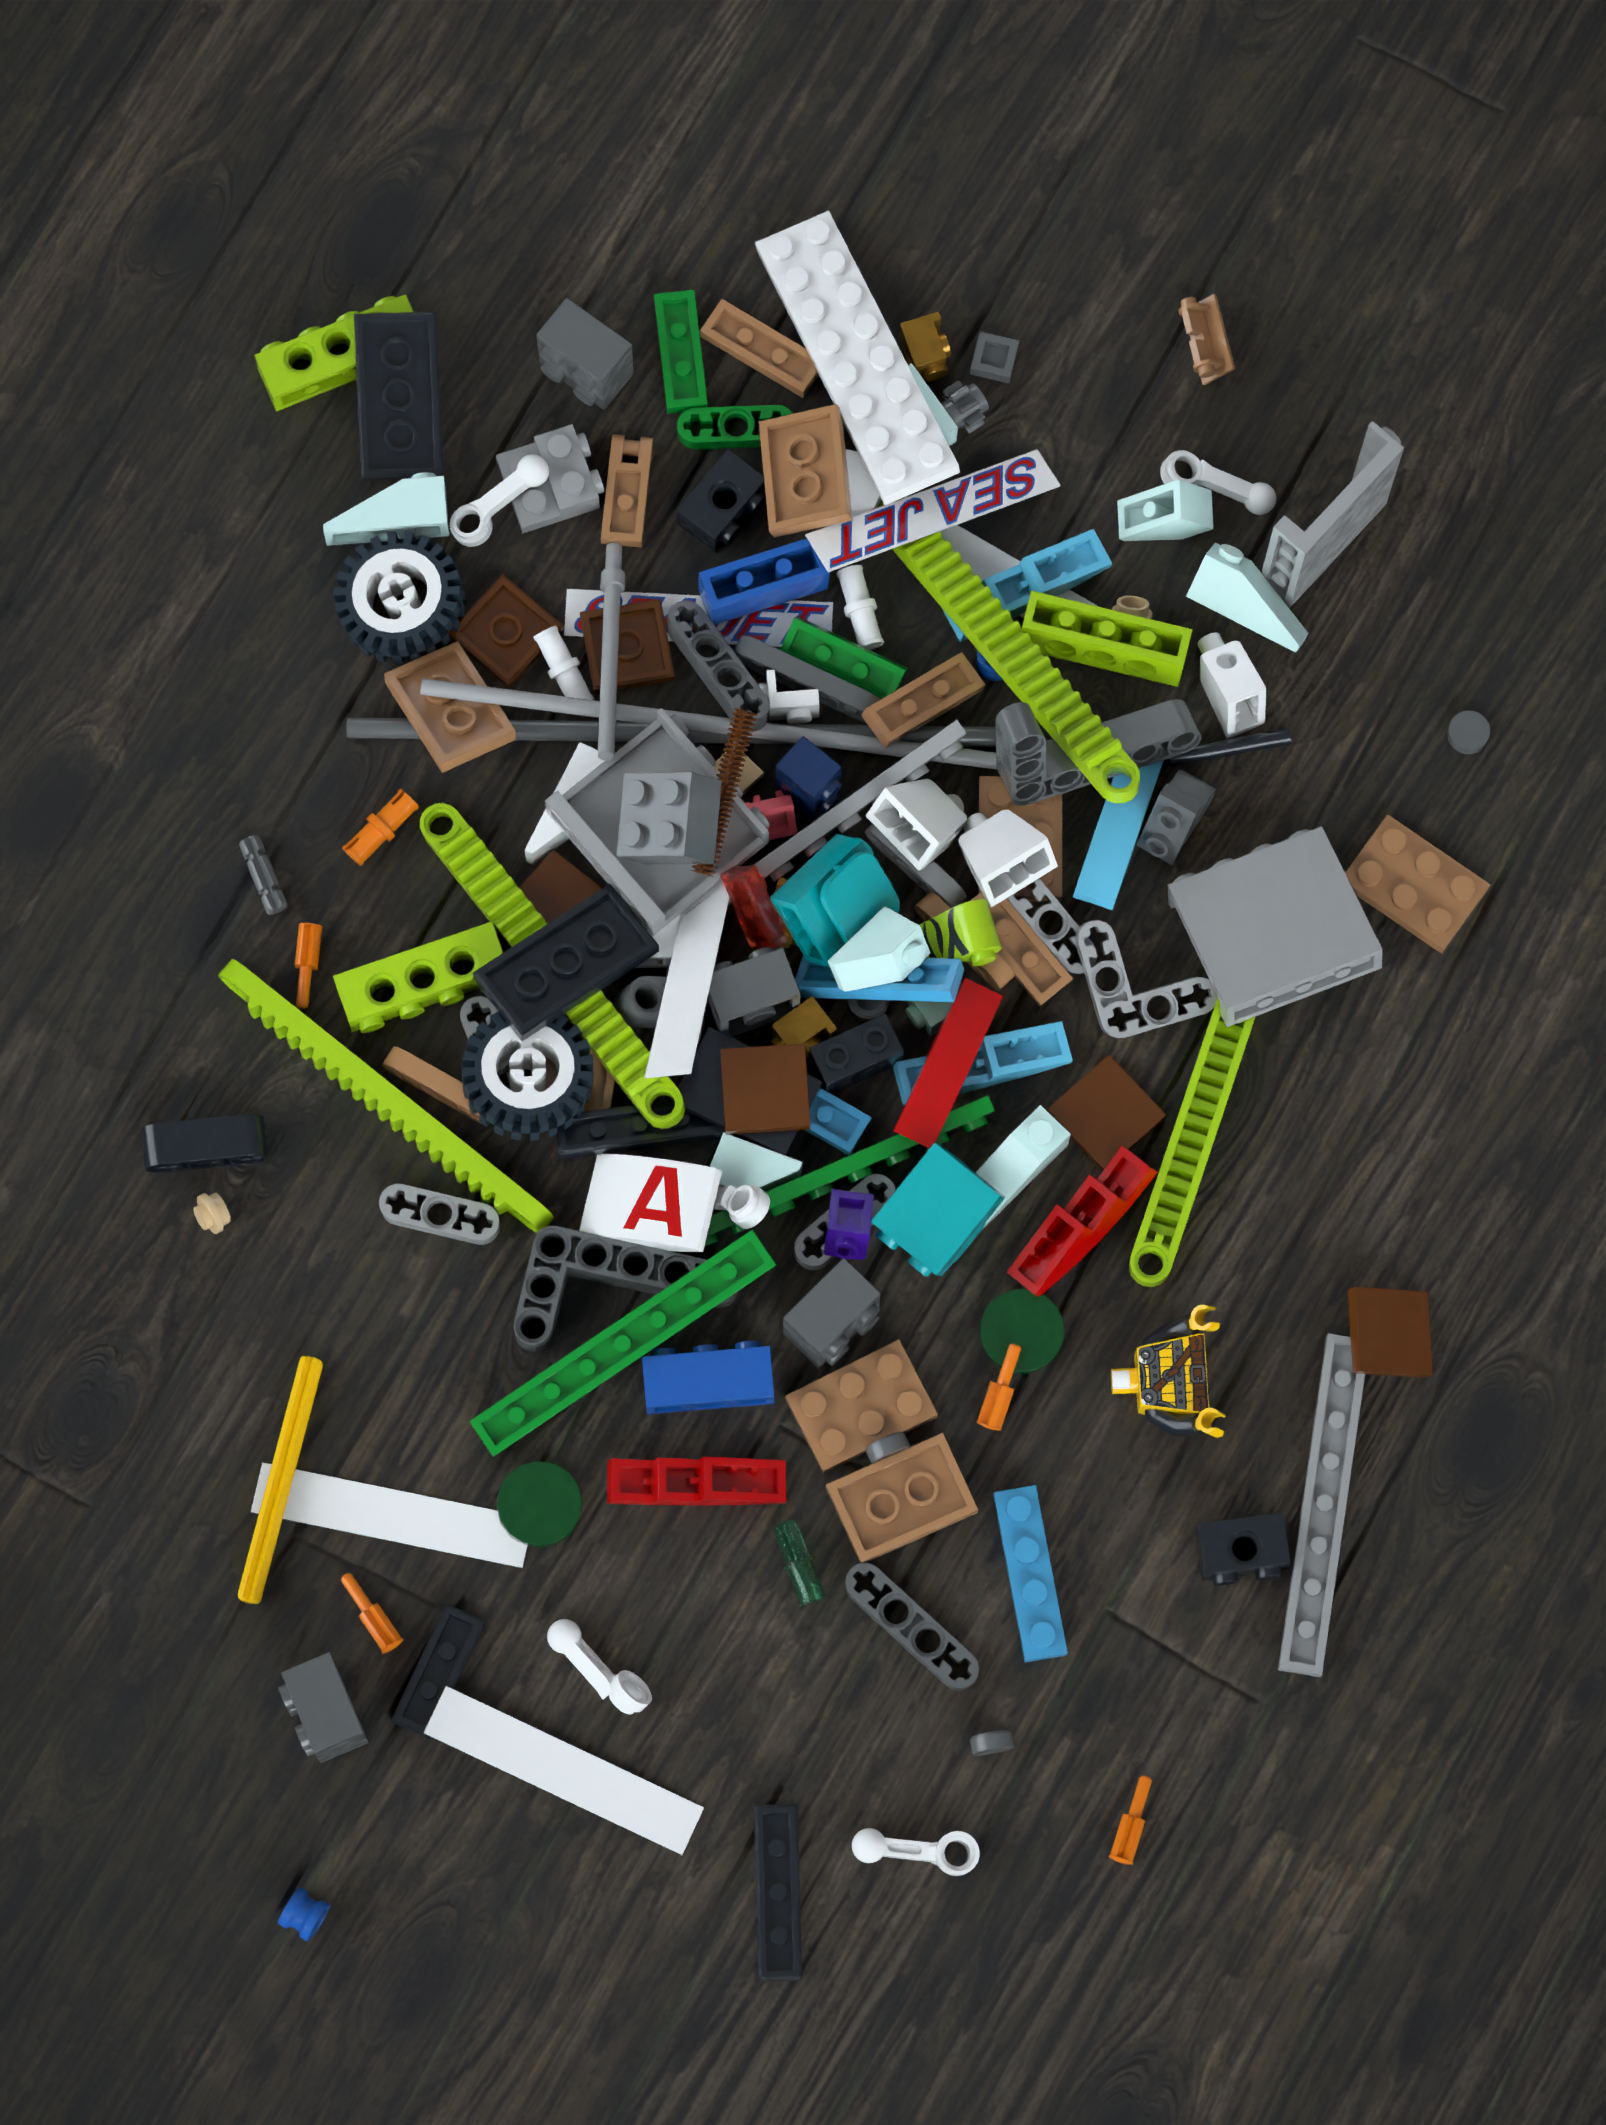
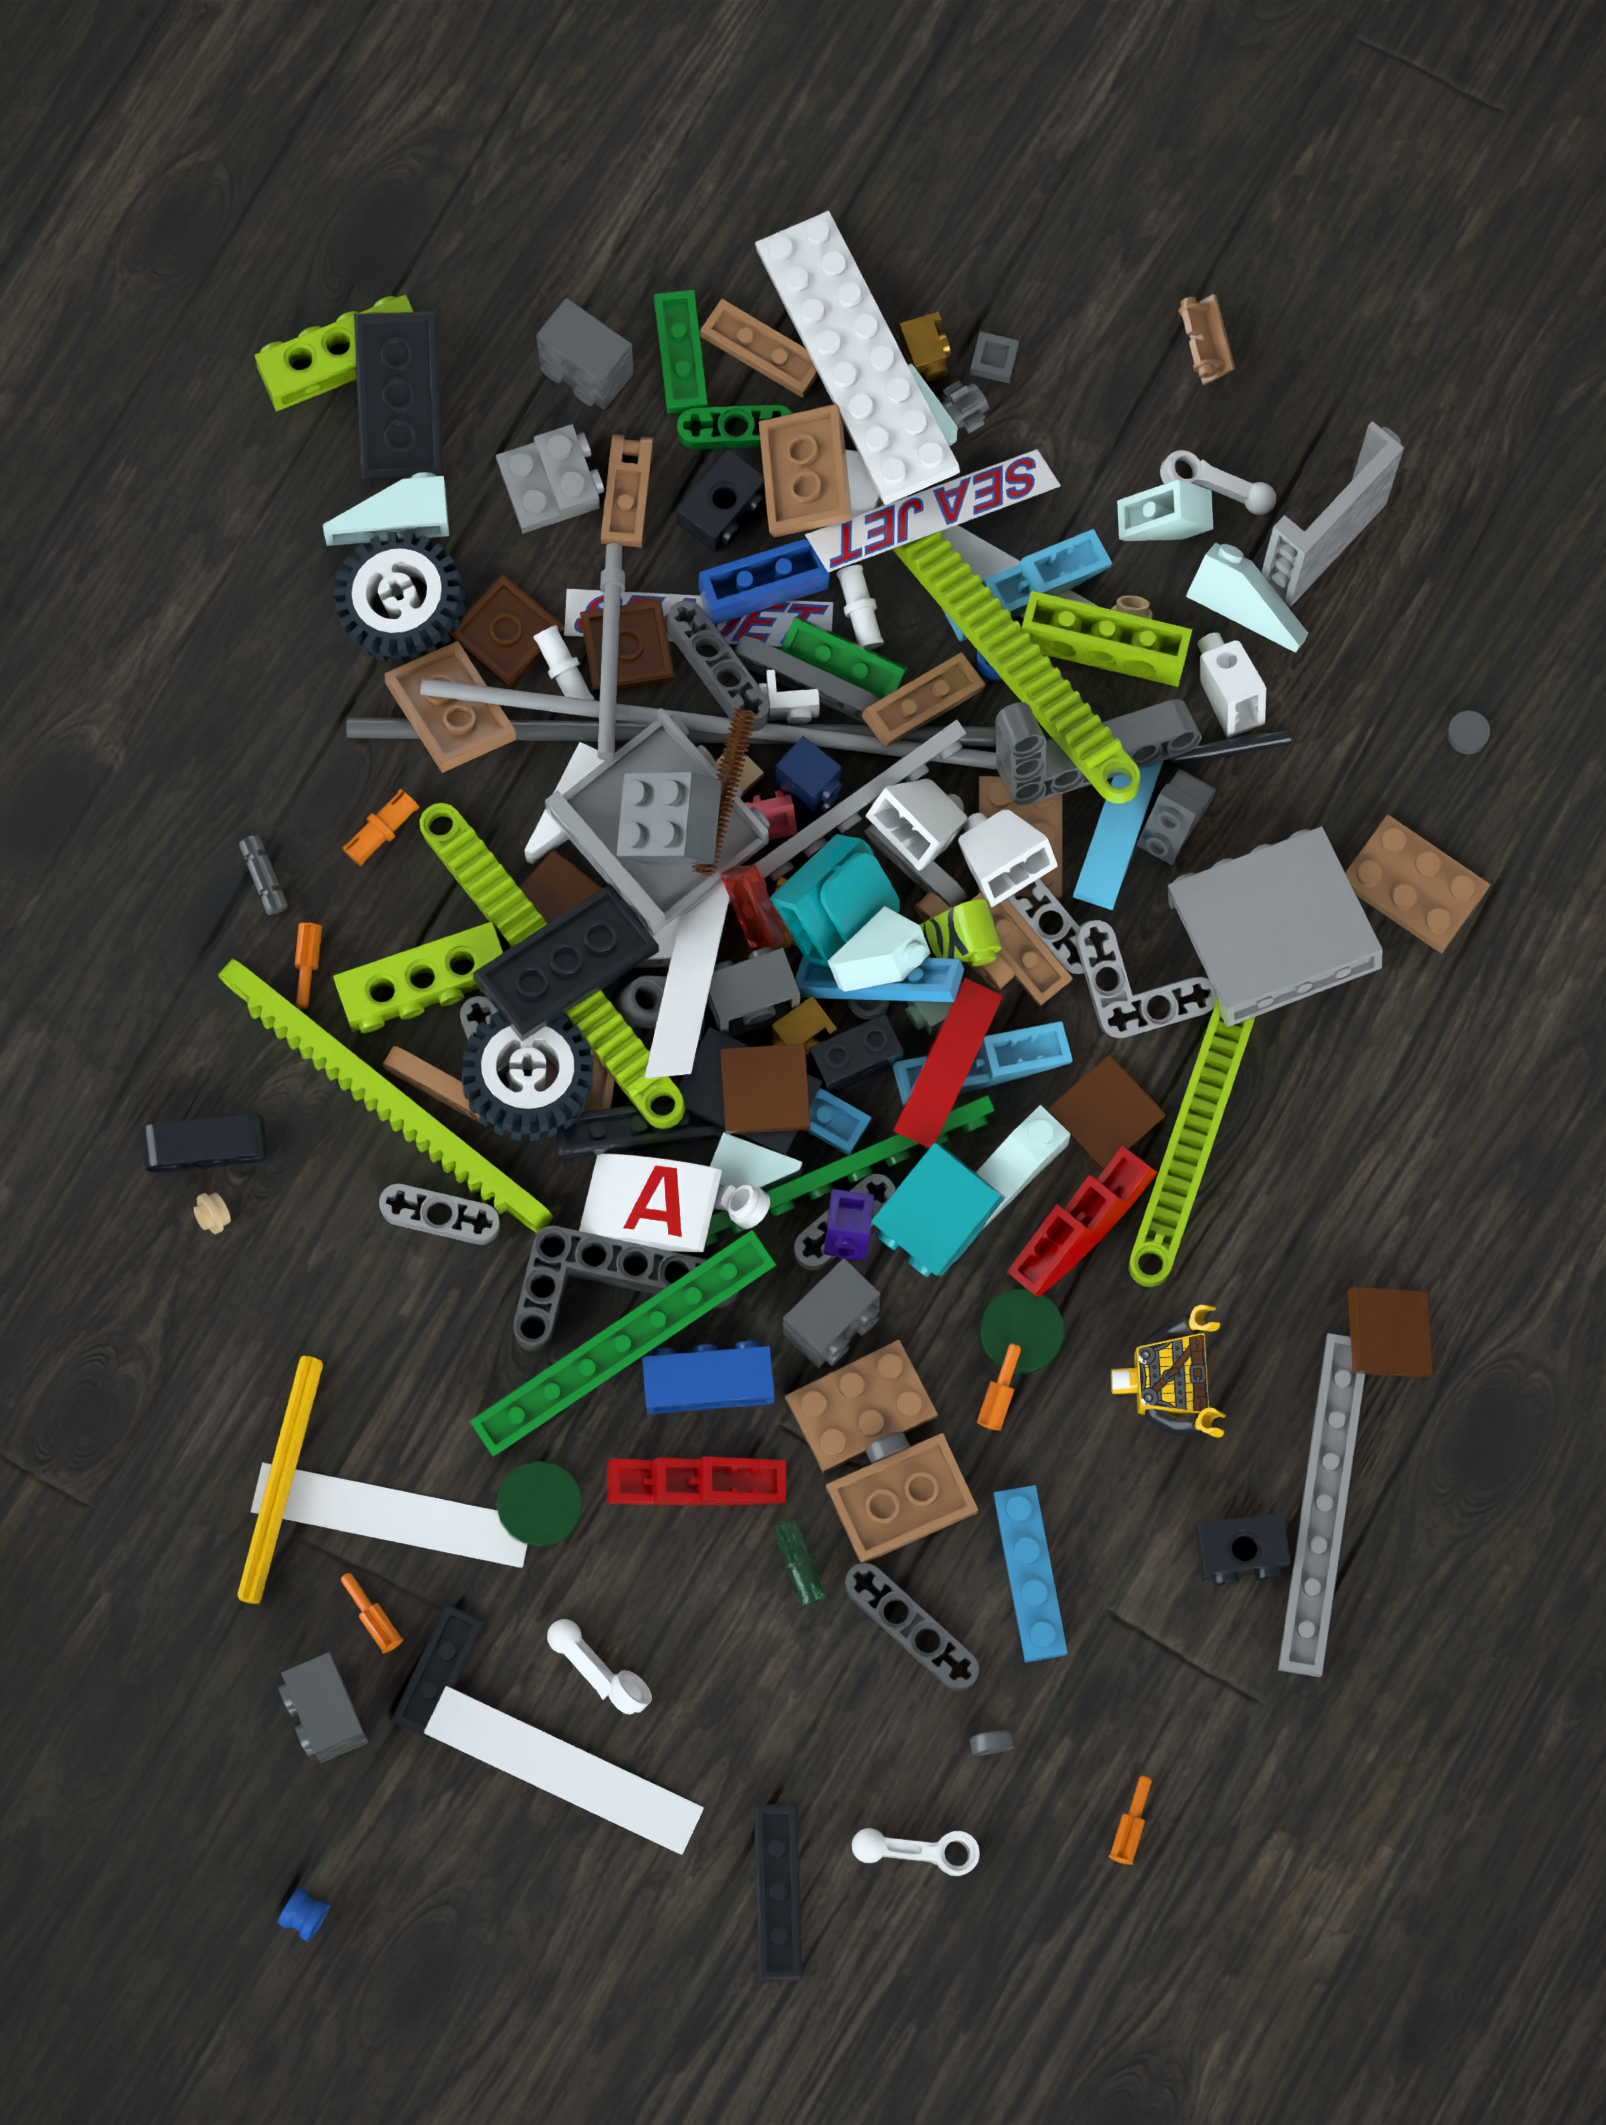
(530, 472): white piece -> none

